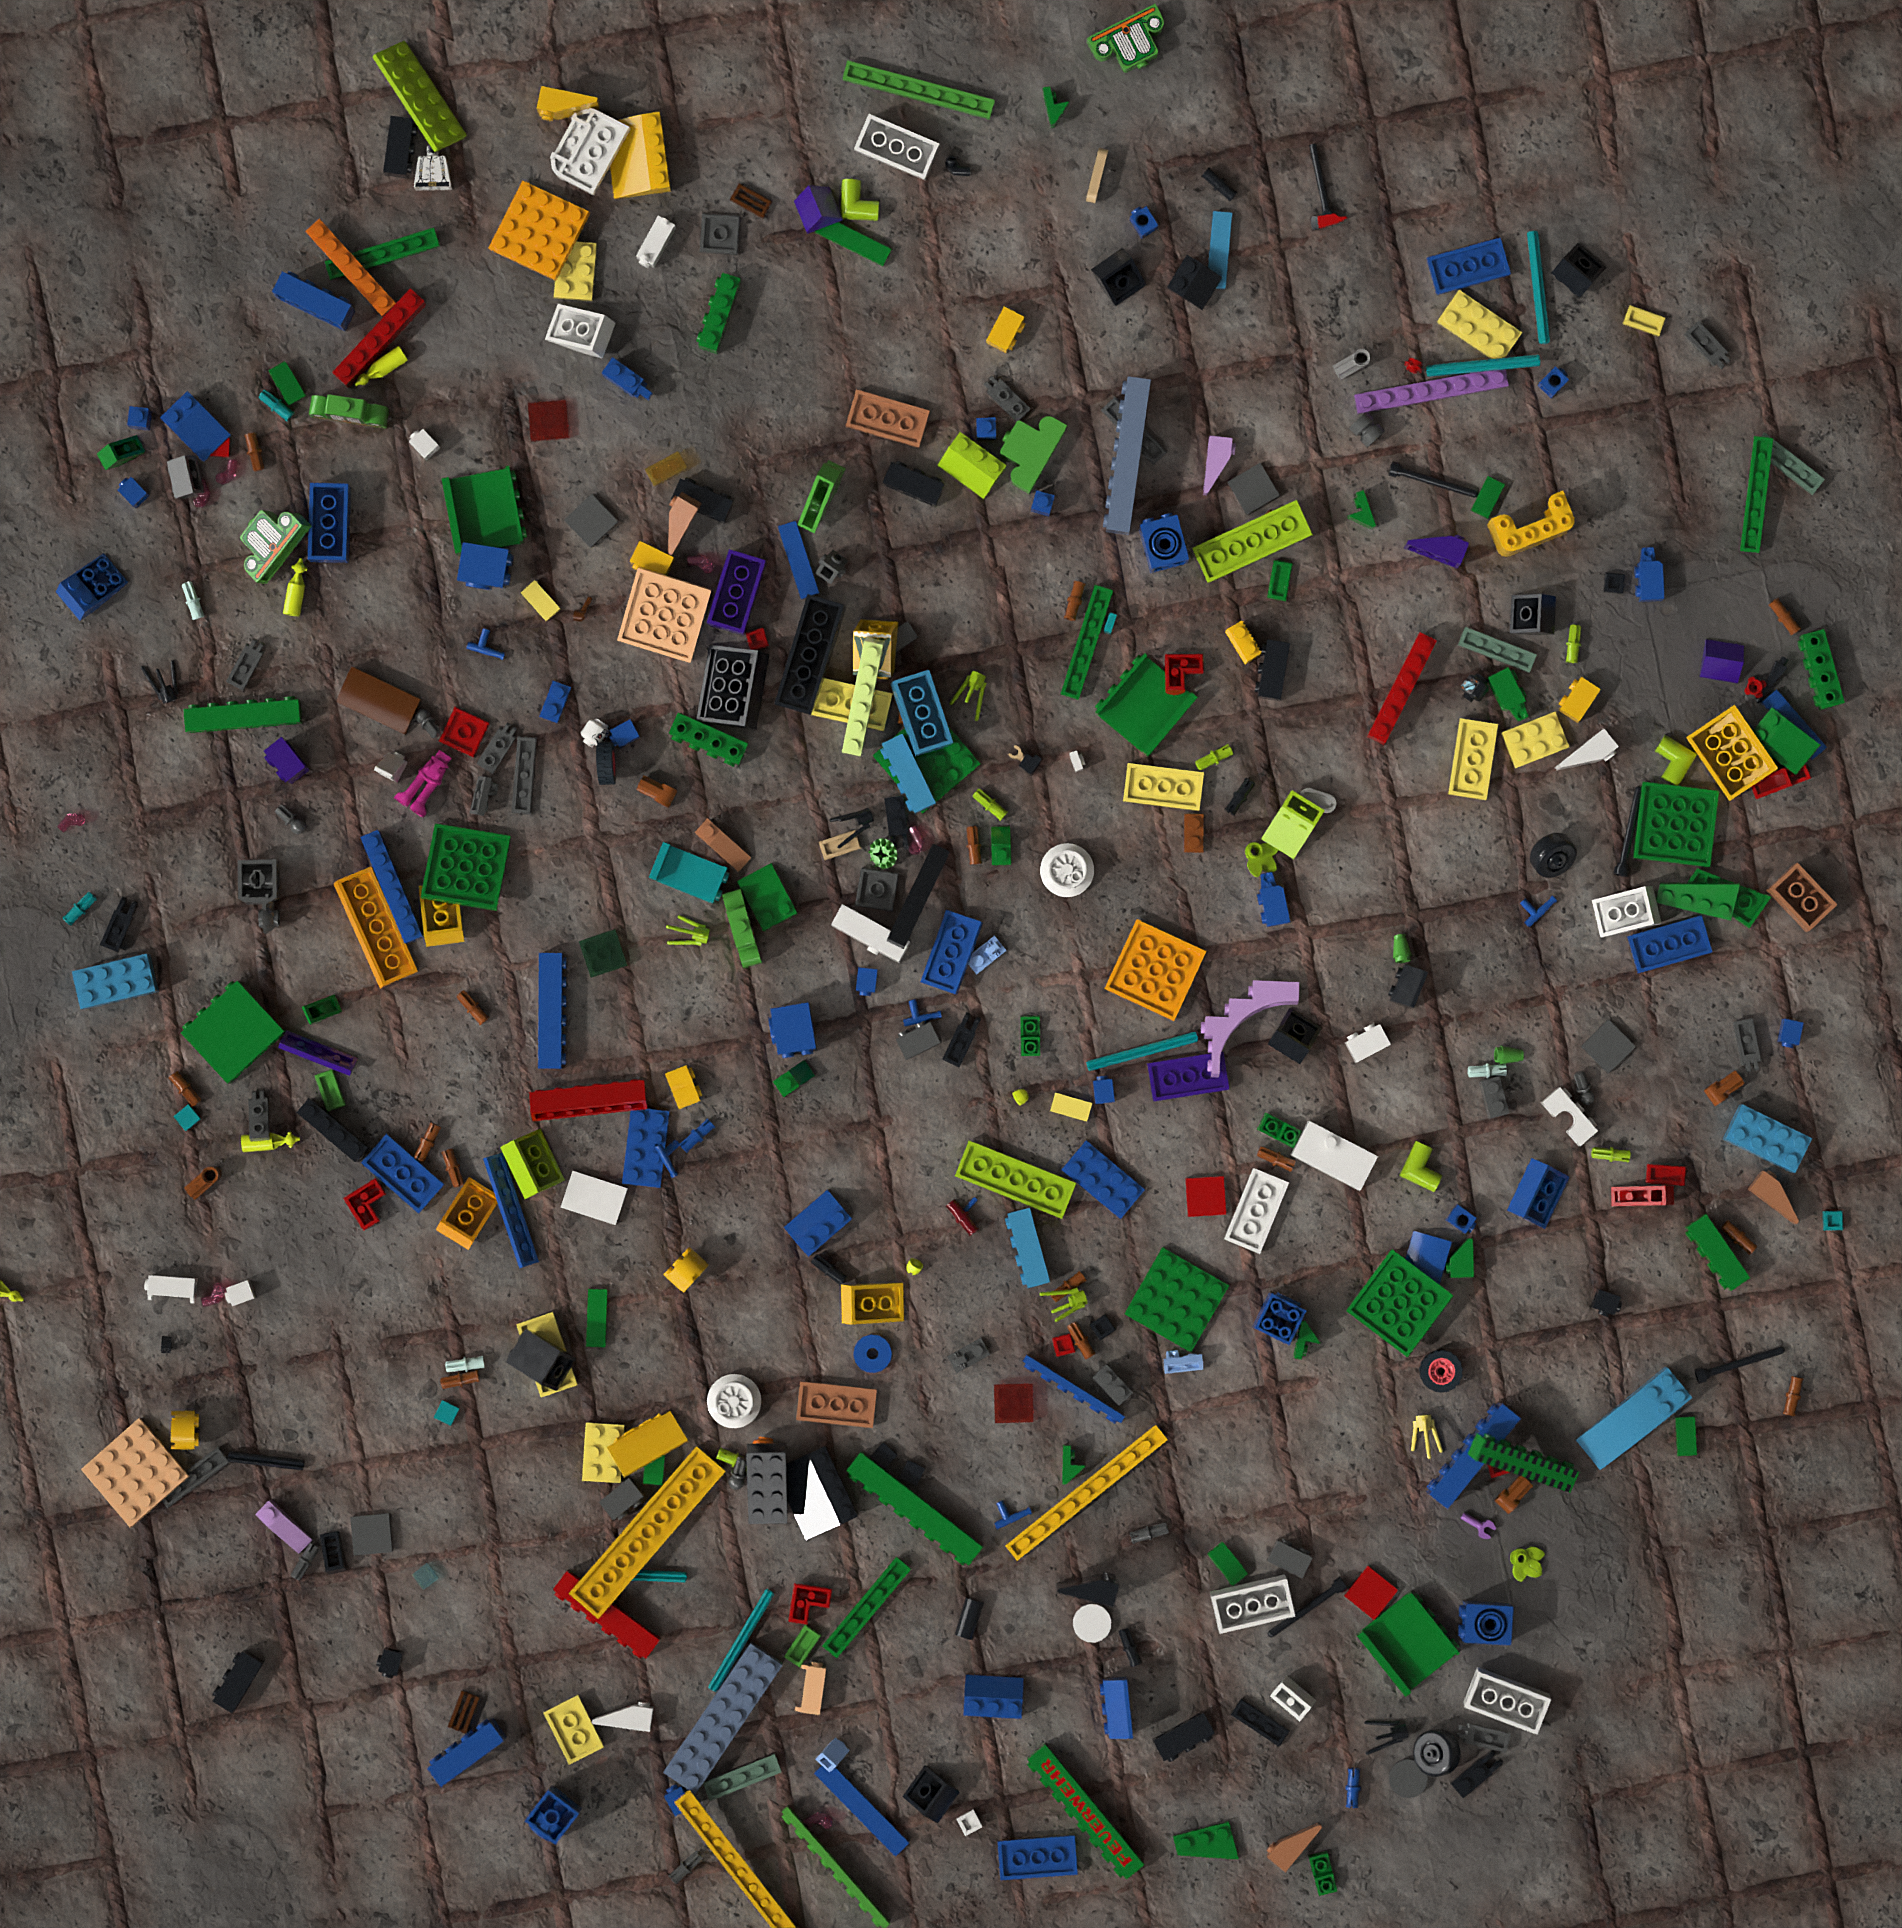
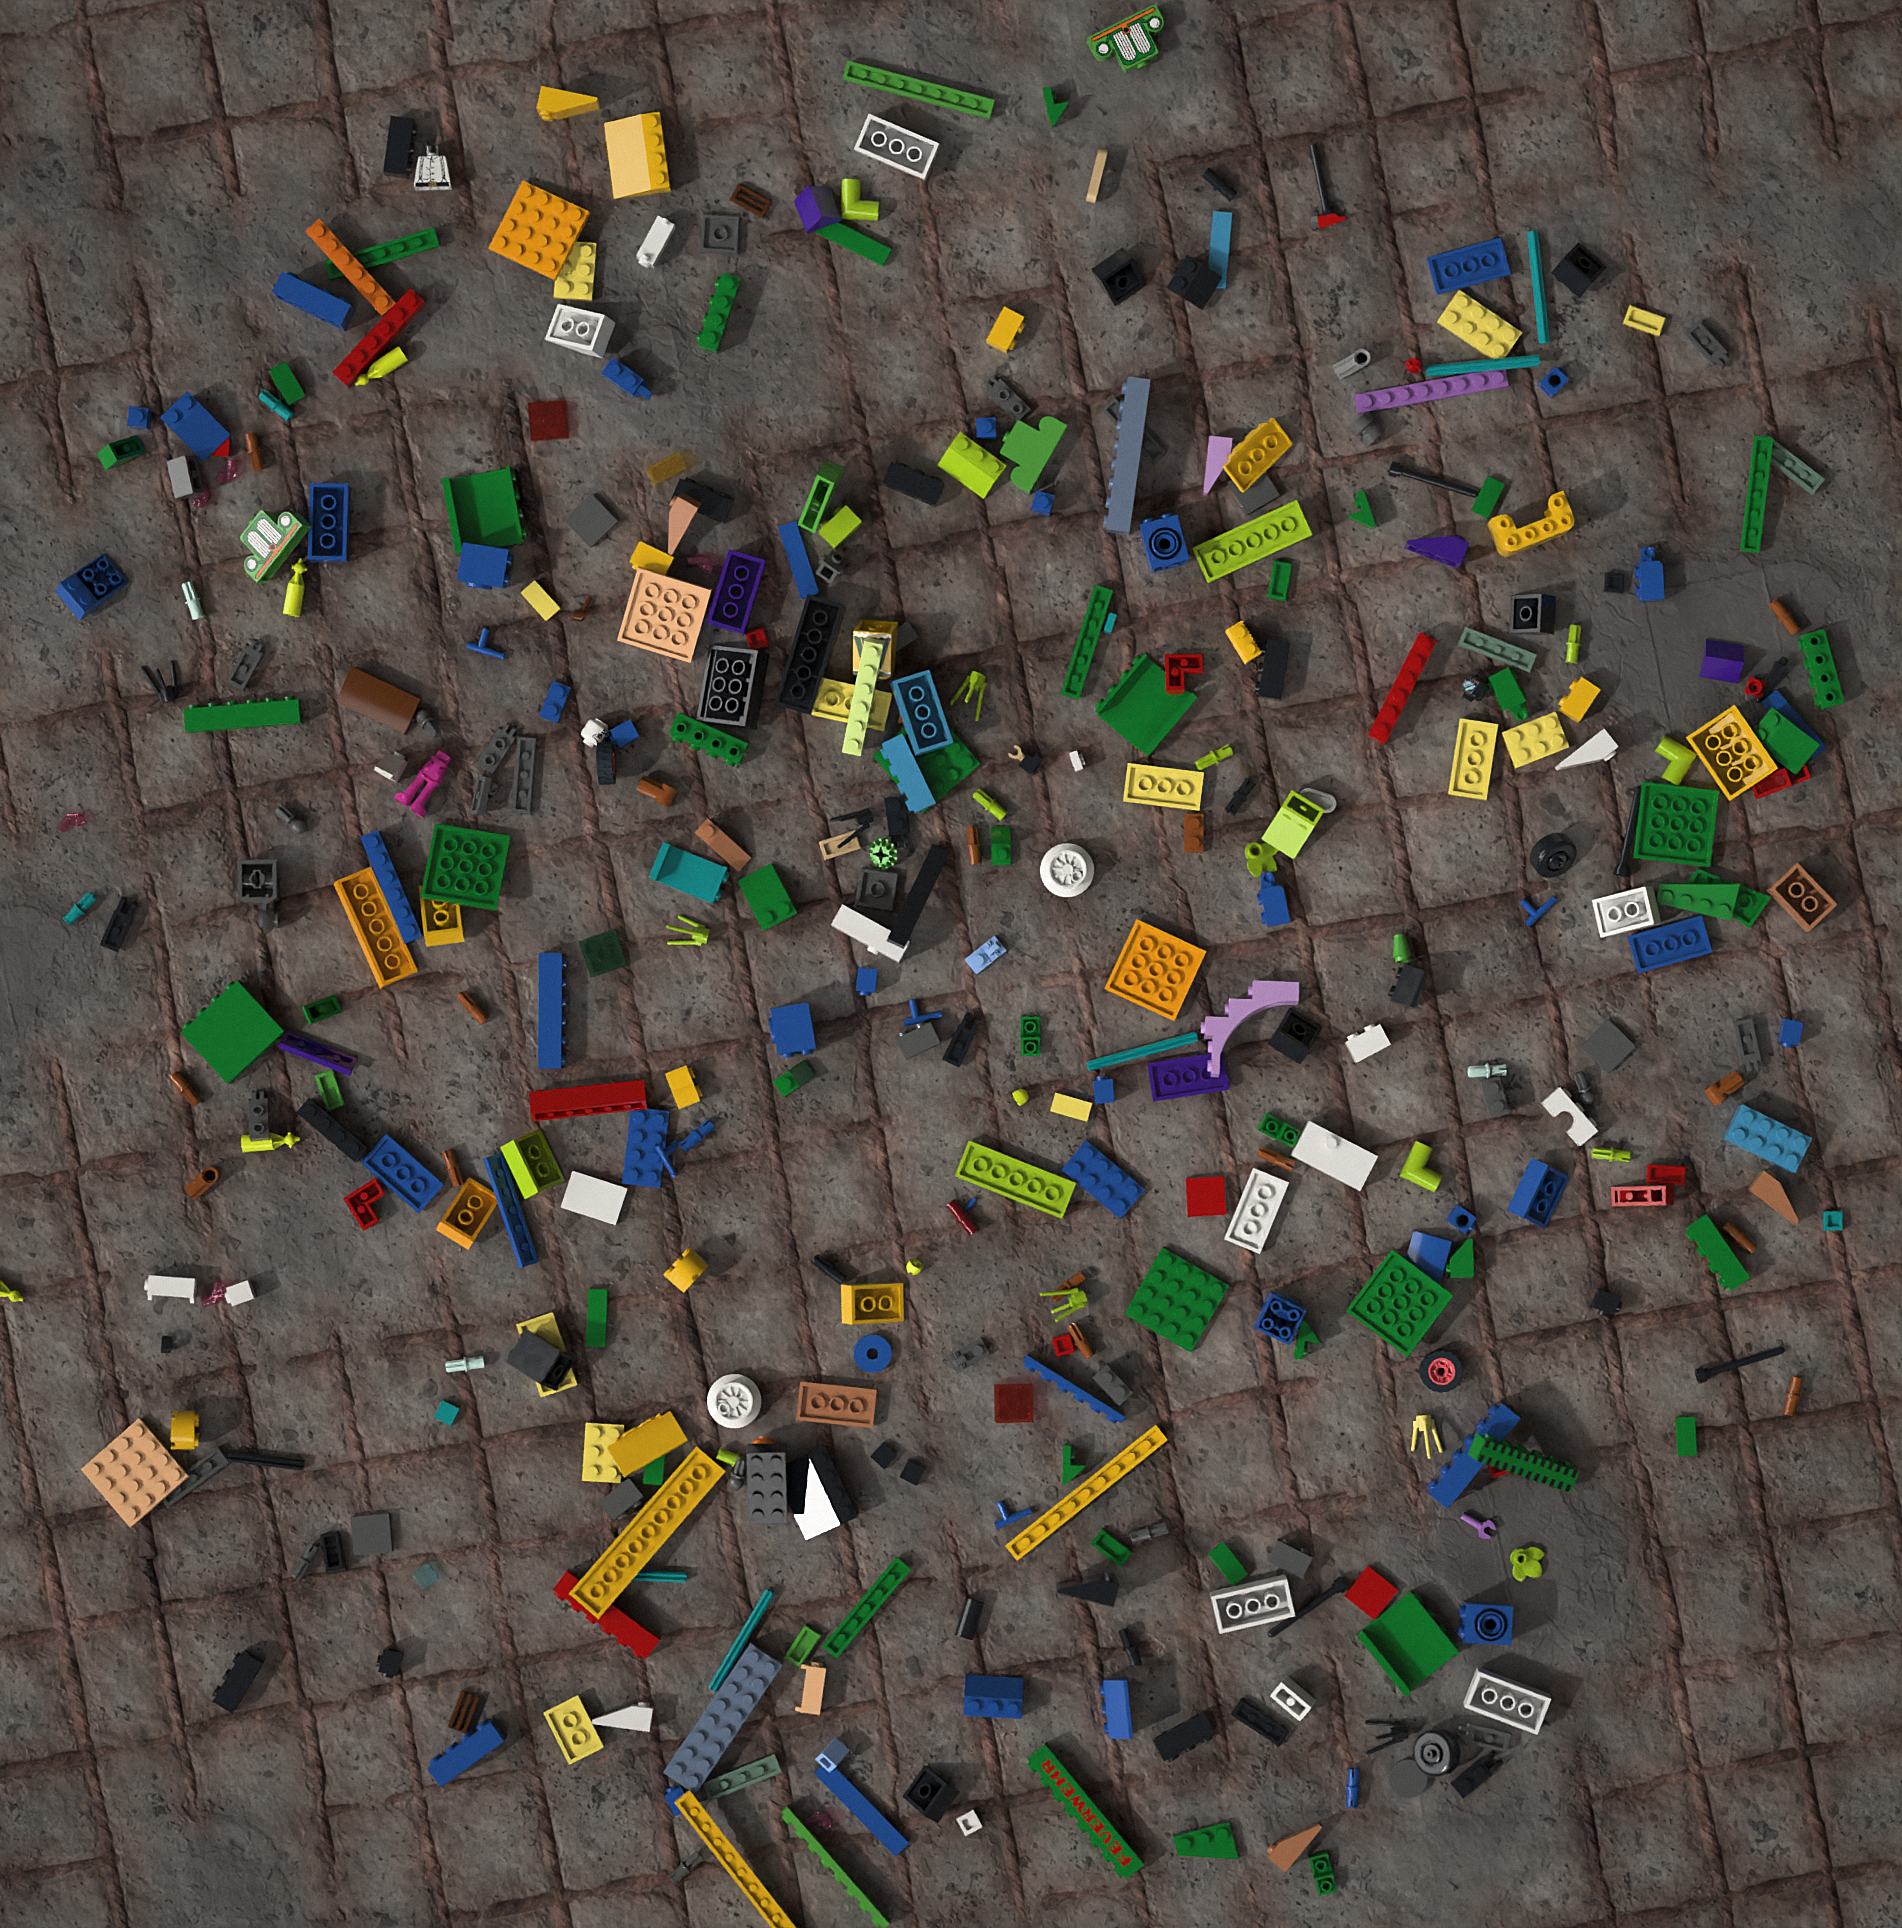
(115, 981): dark azure brick -> none
(132, 492): blue brick -> none
(187, 1117): teal tile -> none
(283, 1526): lavender slope -> none
(286, 760): dark purple brick -> none
(348, 410): bright green brick -> none
(419, 96): lime plate -> none
(423, 444): white brick -> none
(427, 1142): dark orange pin -> none
(460, 1379): dark orange axle -> none
(464, 732): red tile -> none
(553, 1815): blue brick -> none
(588, 149): white plate -> none
(741, 928): bright green brick -> none
(803, 1597): red brick -> none
(817, 1223): blue slope -> none
(839, 527): none -> lime brick
(887, 418): nougat plate -> none
(913, 1507): green brick -> none
(917, 842): clear pink arm -> none
(951, 952): blue plate -> none
(955, 169): black arm -> none
(1028, 1248): dark azure brick -> none
(1037, 1857): blue plate -> none
(1074, 601): dark orange pin -> none
(1092, 1623): white tile -> none
(1102, 1327): black tile -> none
(1111, 1547): none -> green tile
(1143, 230): blue brick -> none
(1175, 1363): light blue hinge -> none
(1256, 453): none -> yellow piece
(1507, 1055): bright green cone -> none
(1511, 1497): dark orange piece -> none
(1634, 1418): dark azure slope -> none

